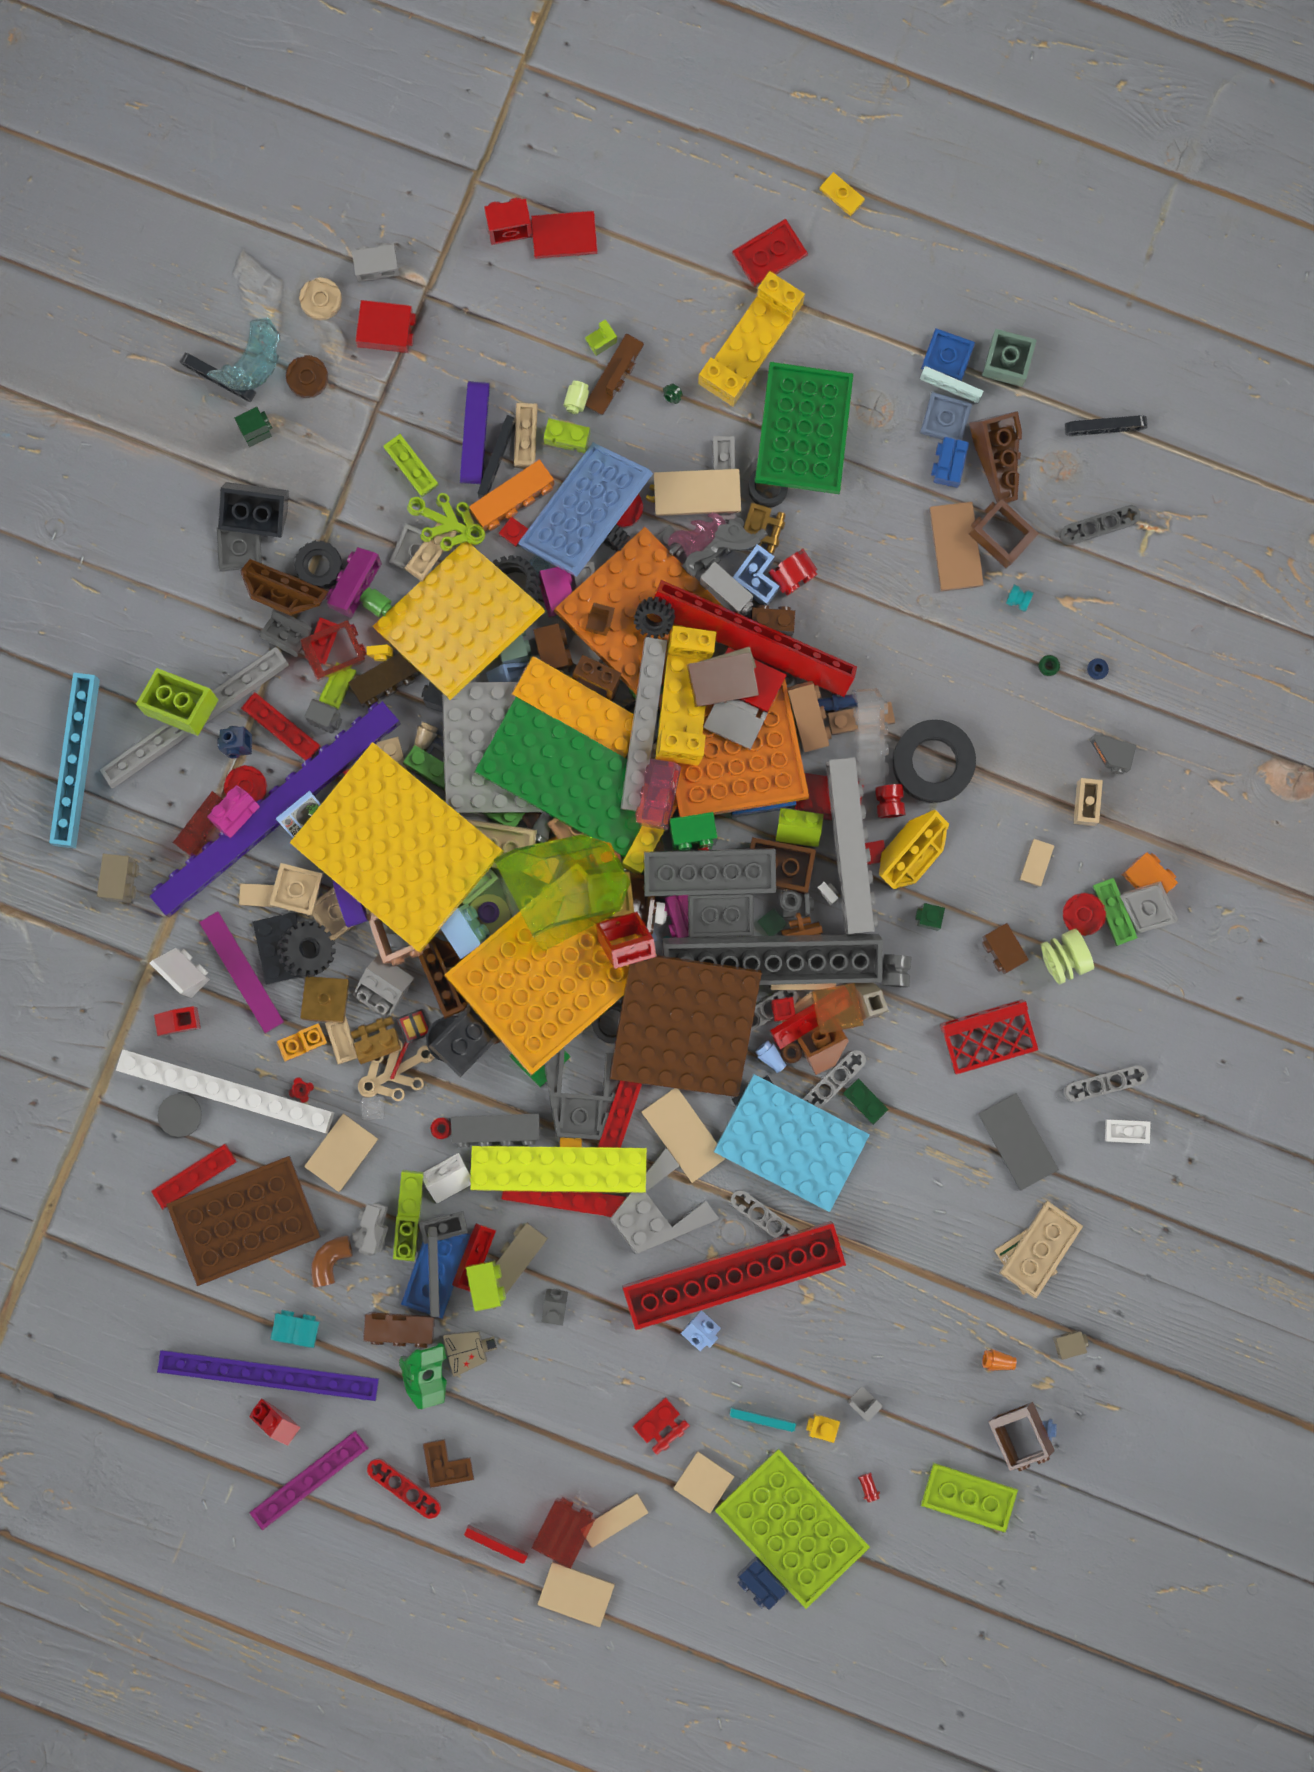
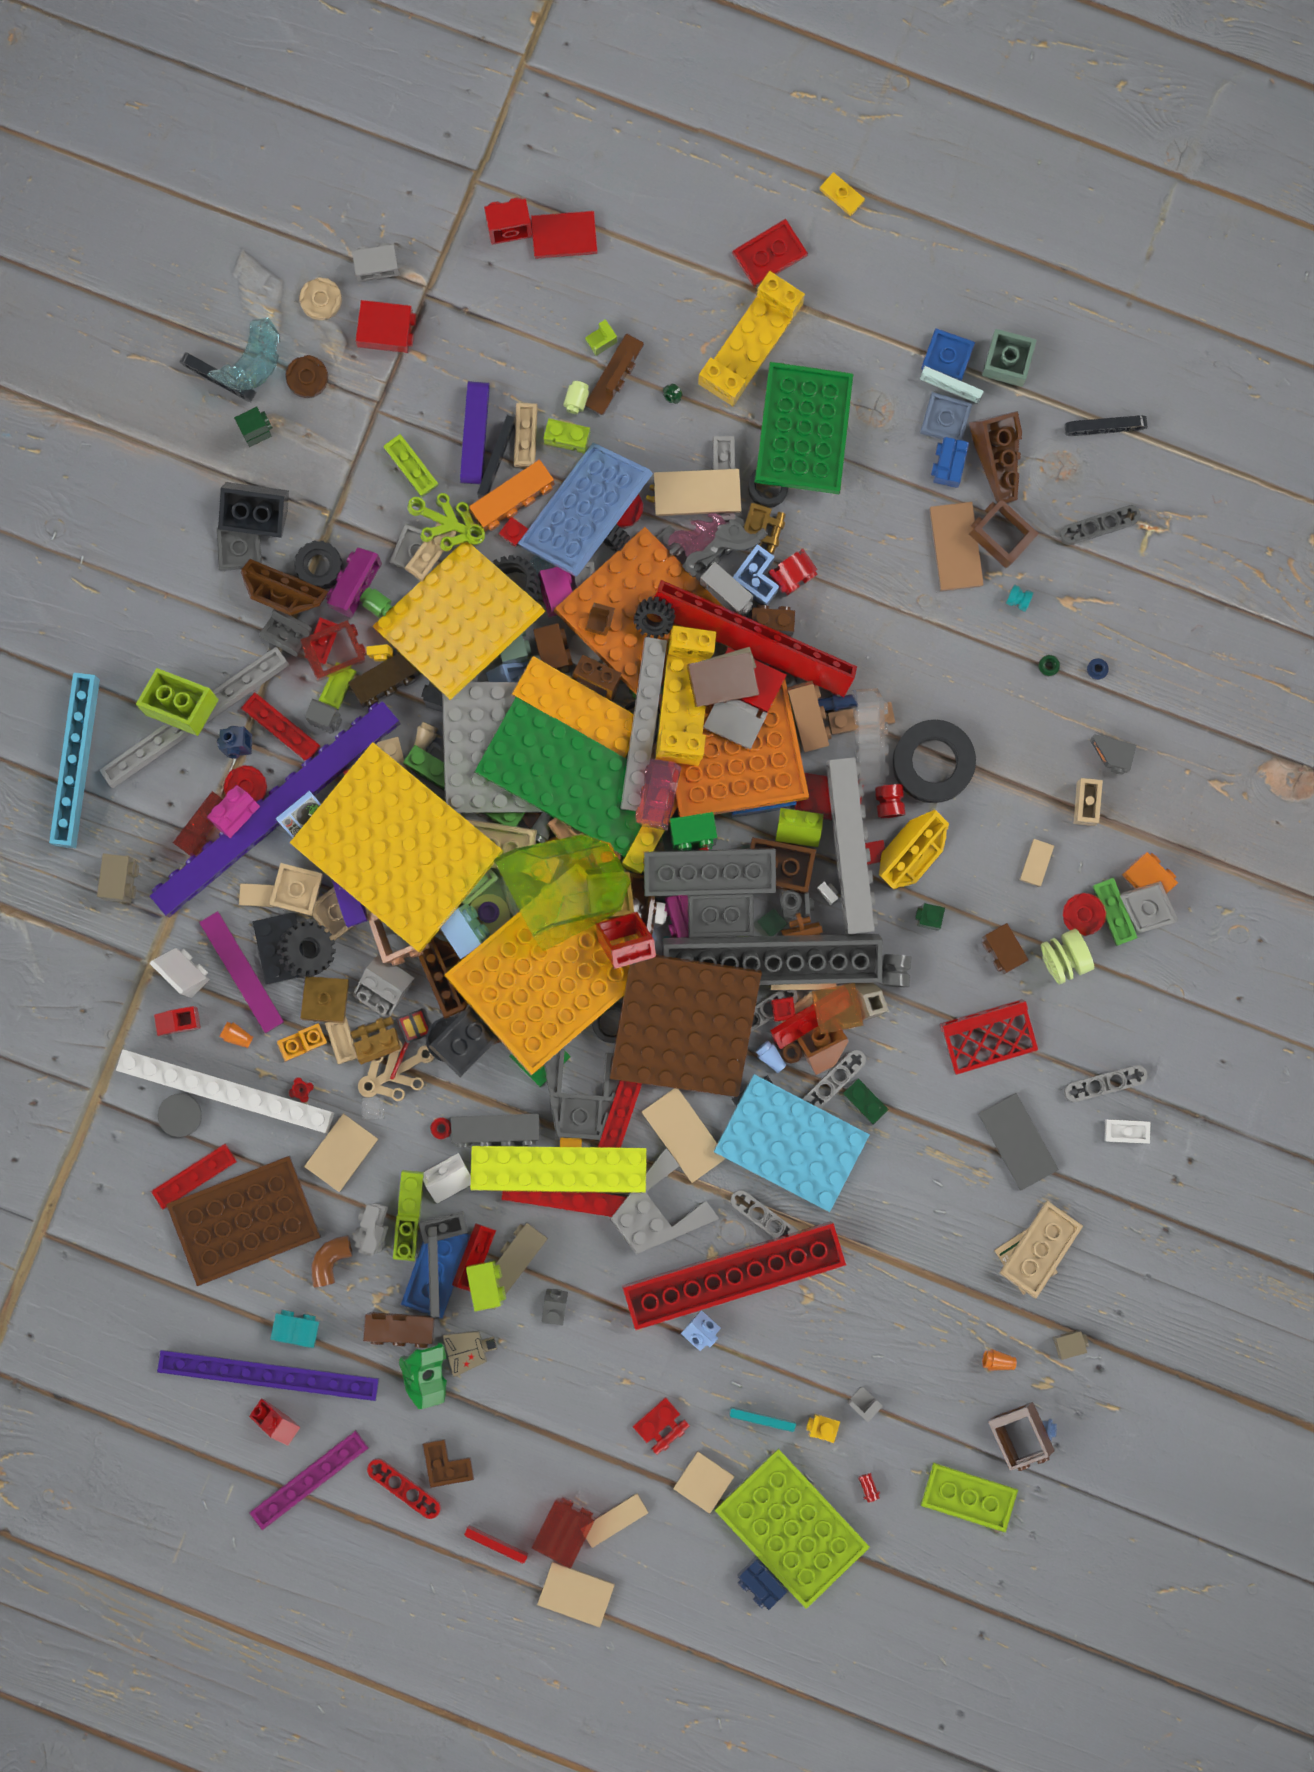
(236, 1035): none -> orange cone

